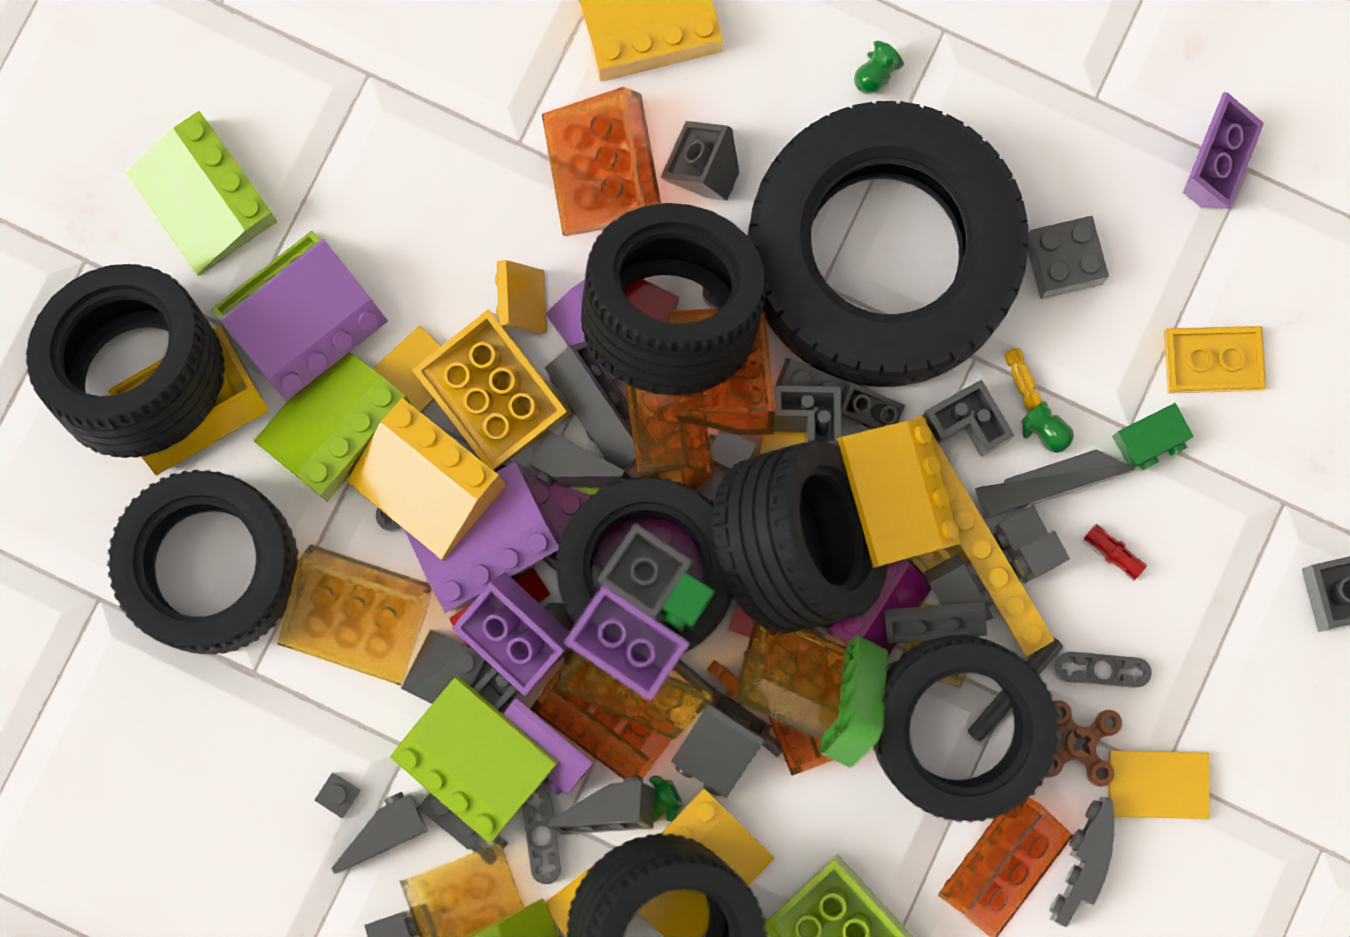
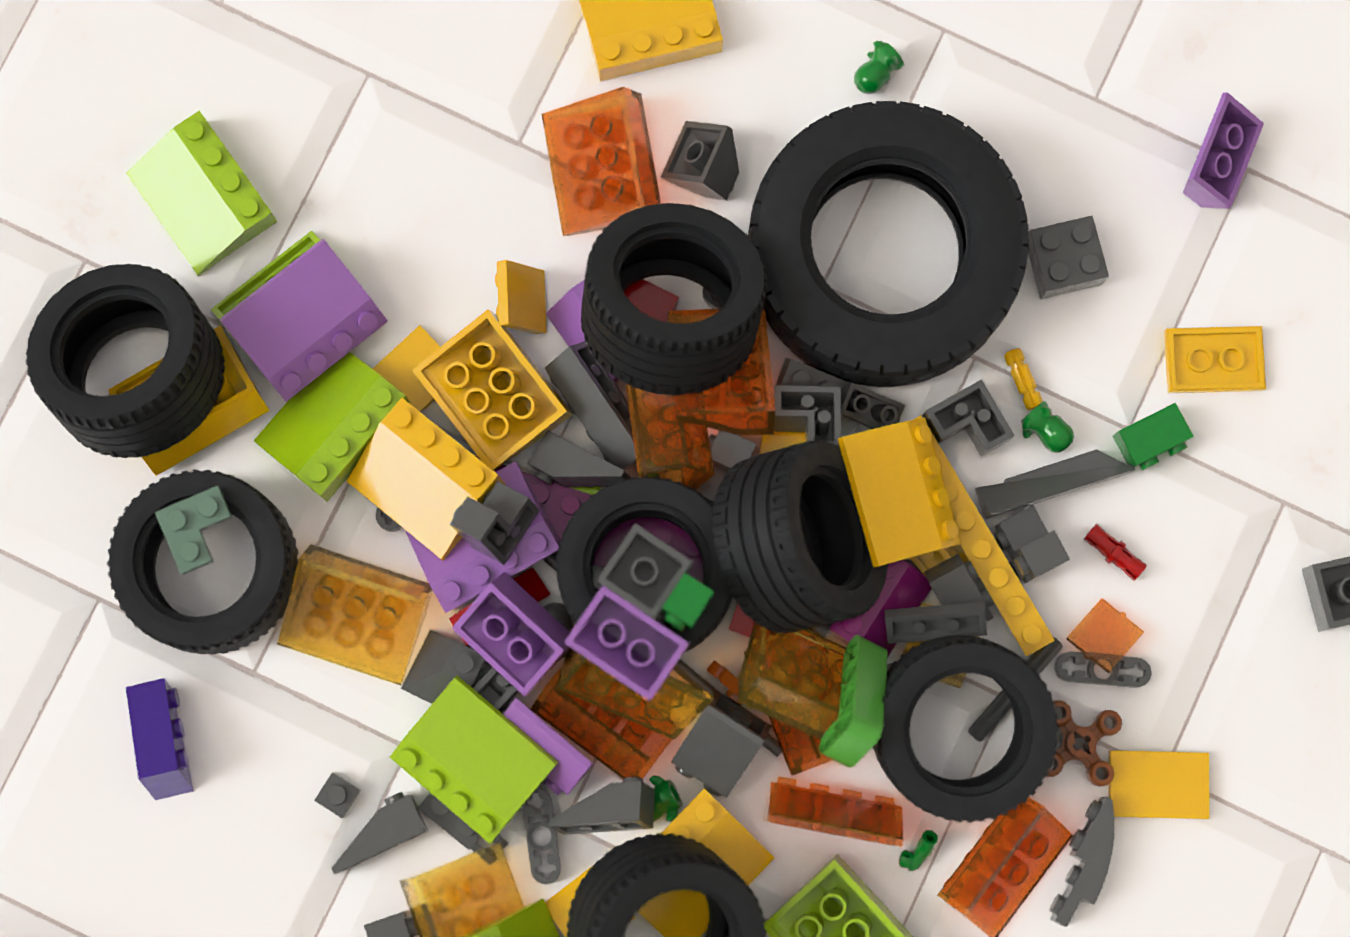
(158, 739): none -> dark purple wedge
(184, 525): none -> sand green plate
(497, 523): none -> dark grey brick
(834, 813): none -> clear orange slope
(921, 852): none -> green arm
(1105, 635): none -> clear orange piece

